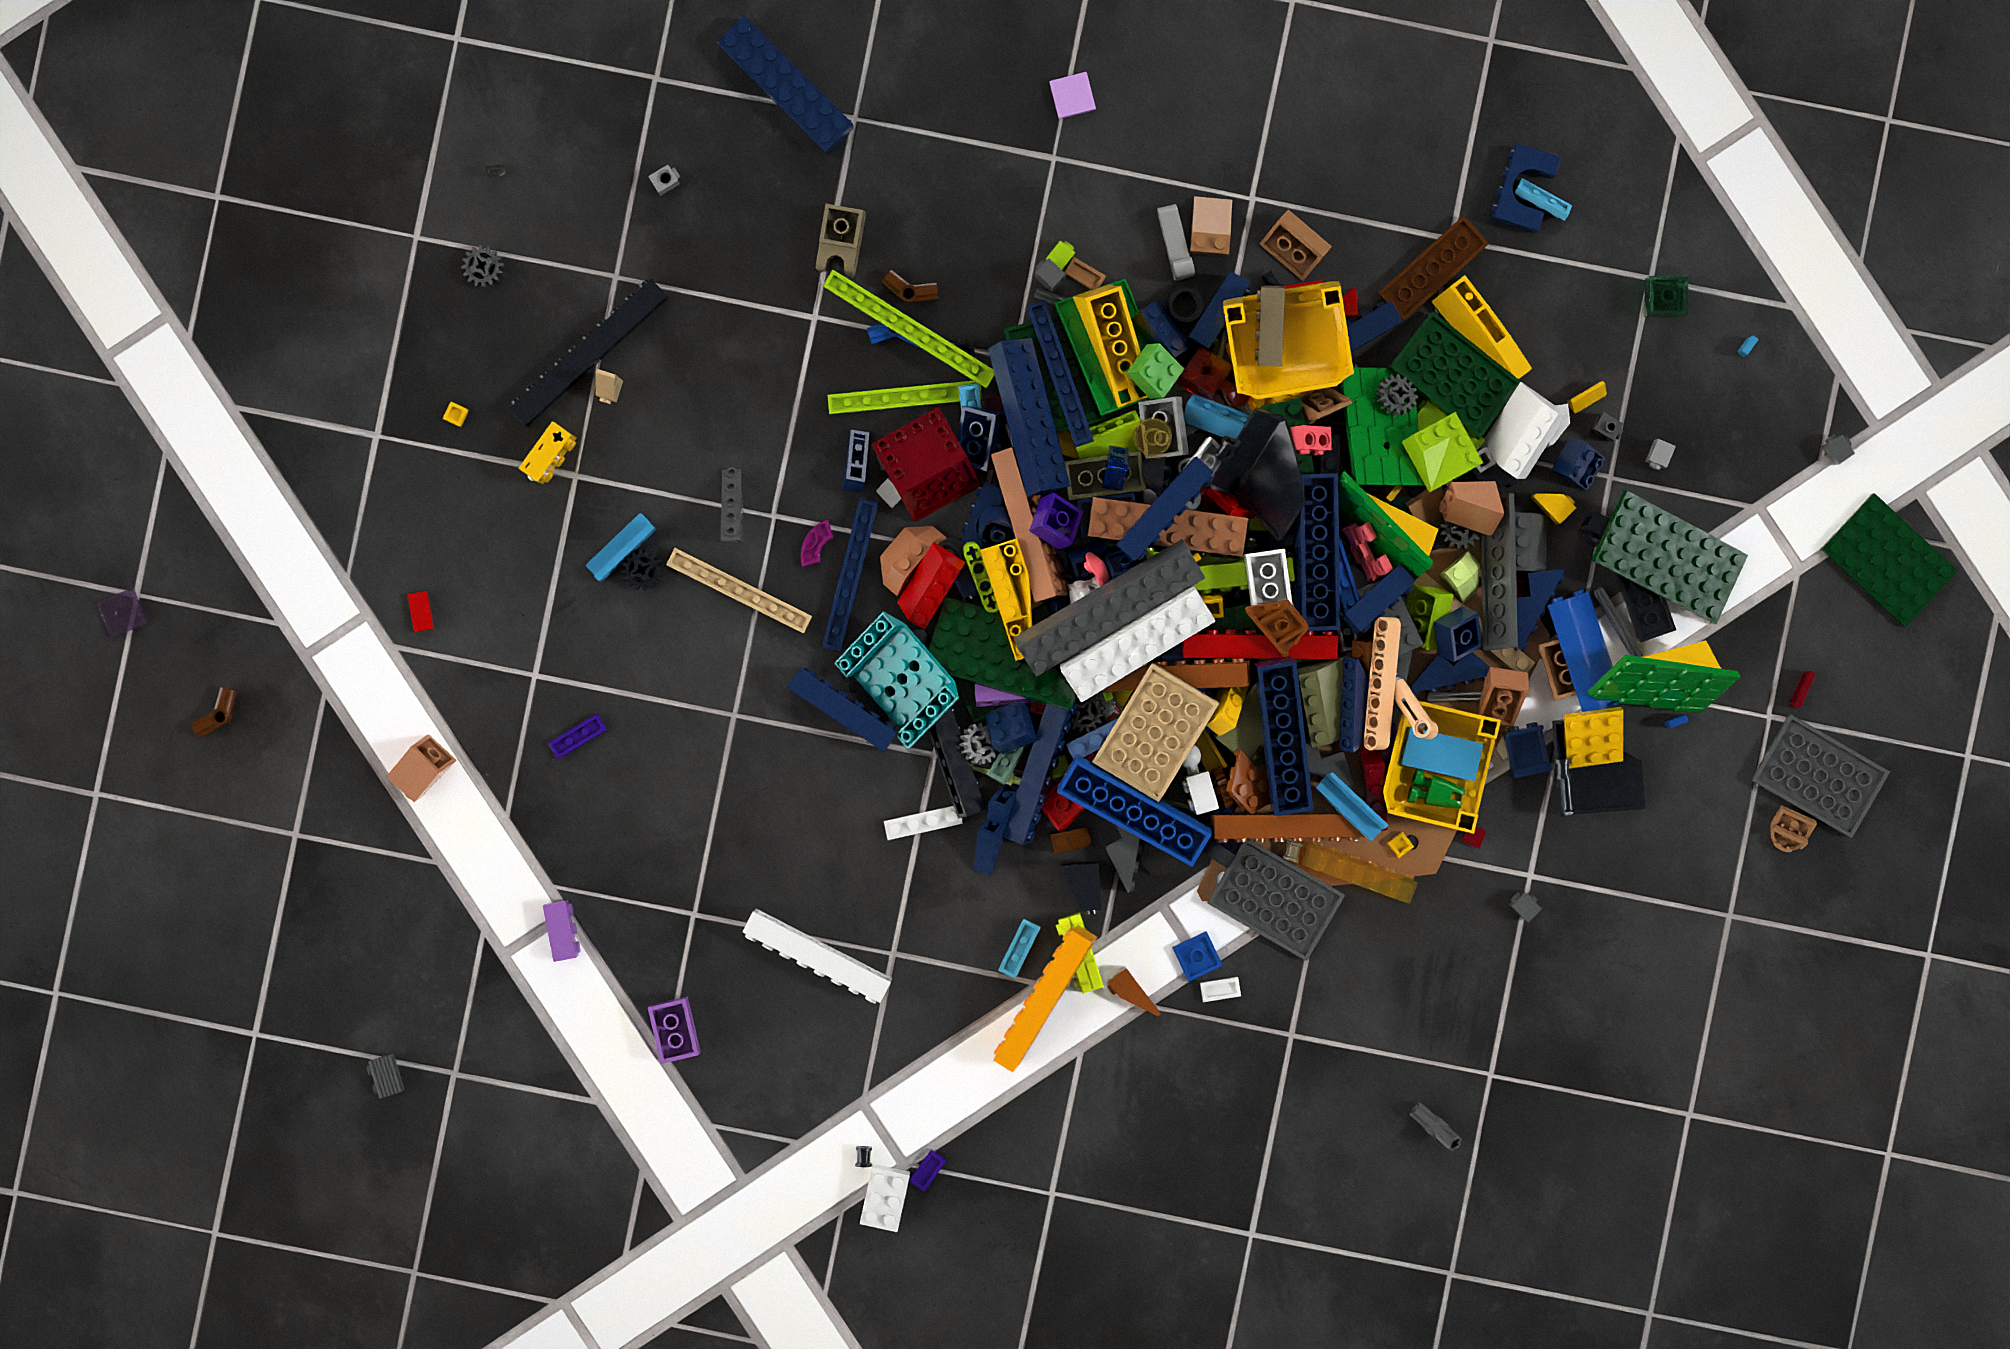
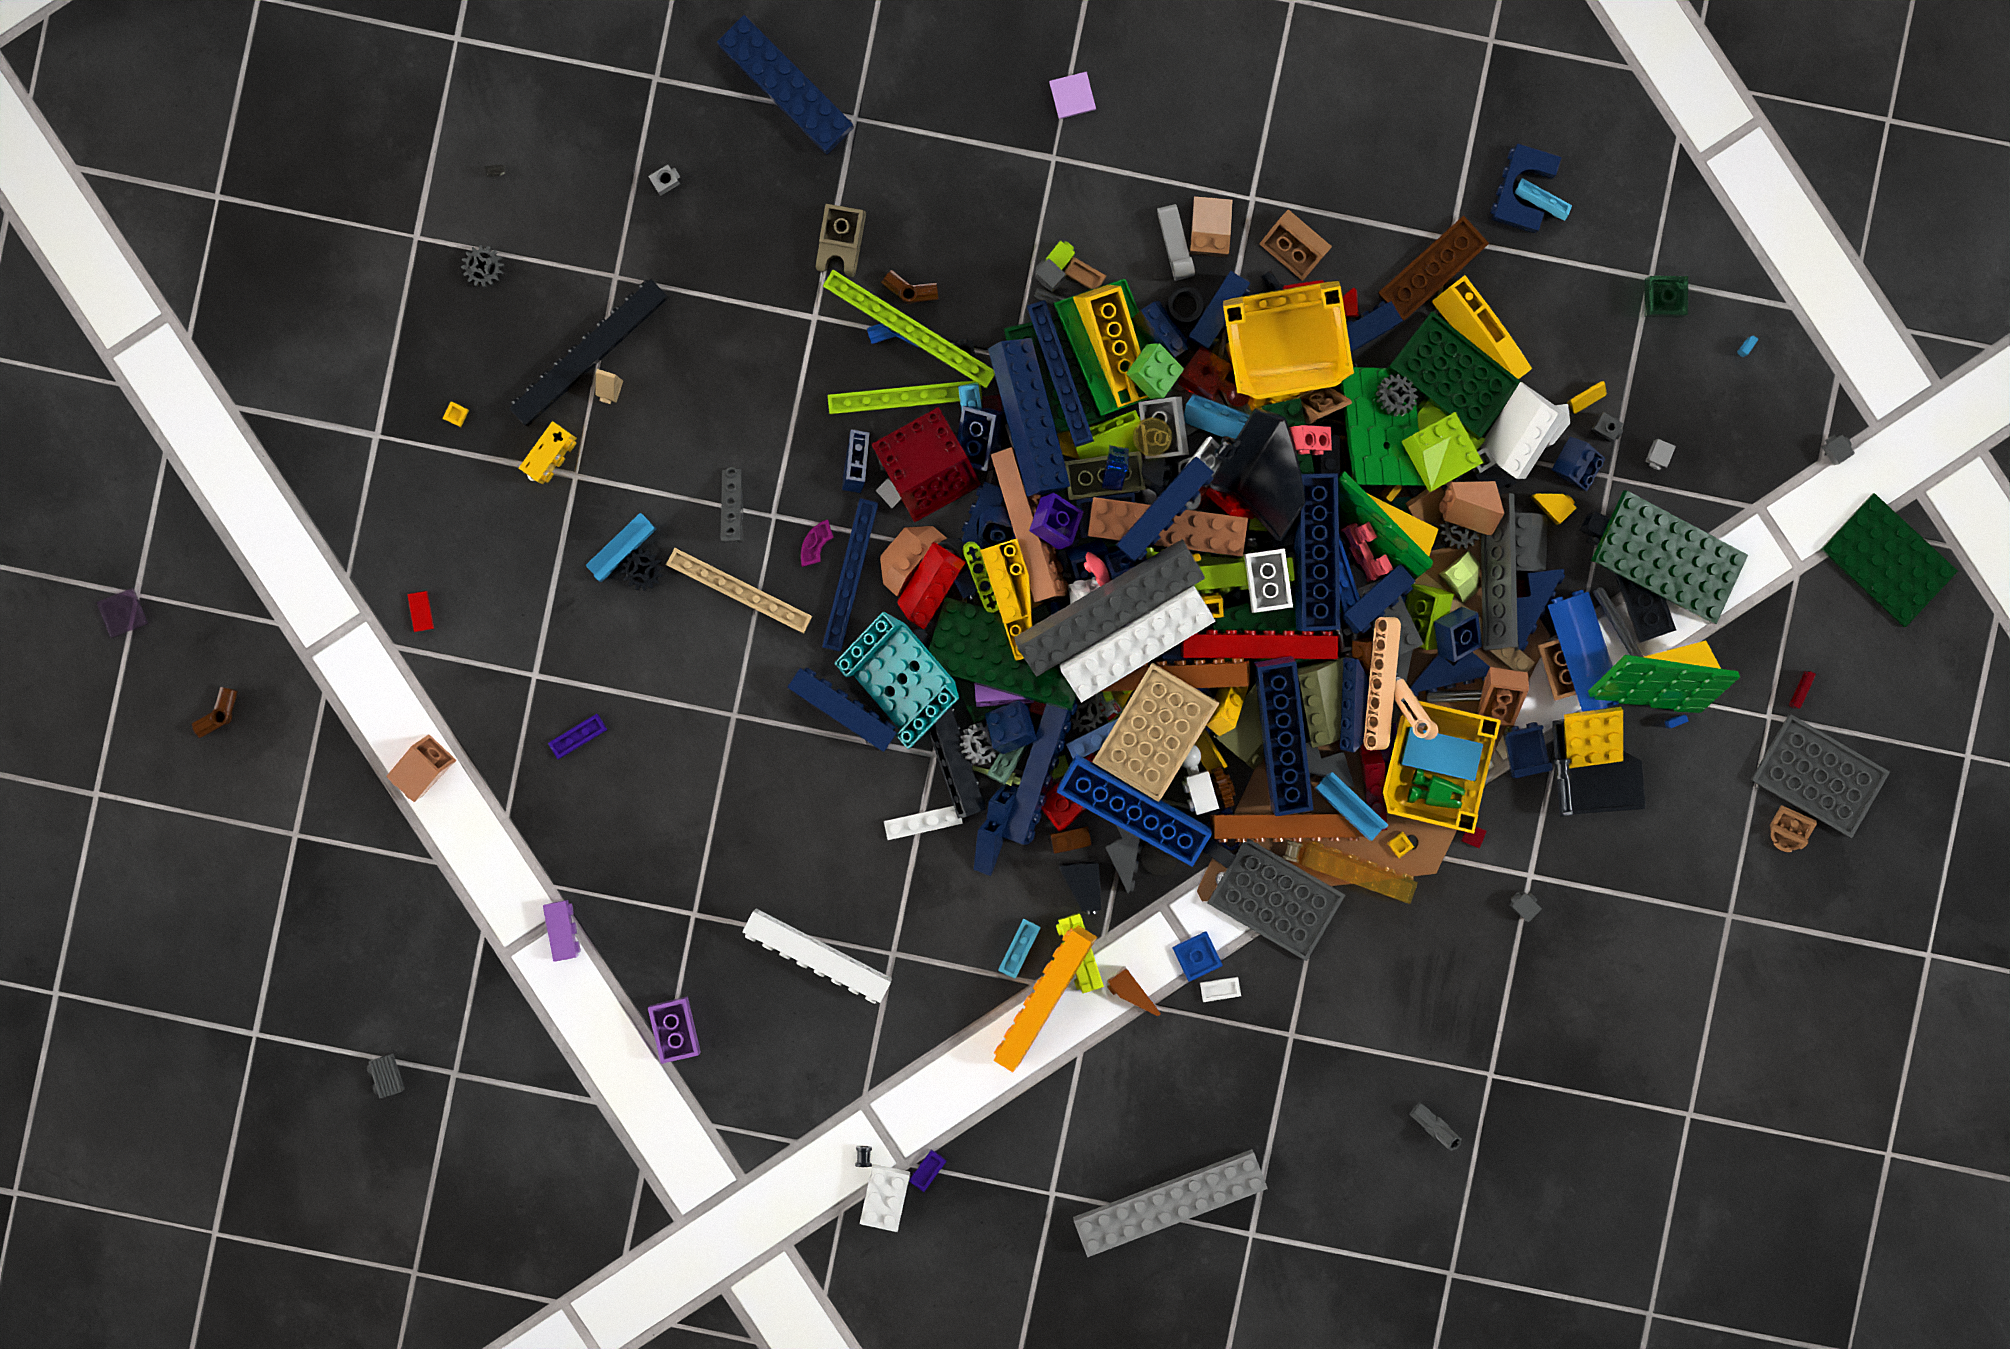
(1170, 1203): none -> light grey brick
(1247, 785): dark orange wing -> none
(1271, 325): dark tan brick -> none
(1279, 623): dark orange wing -> none

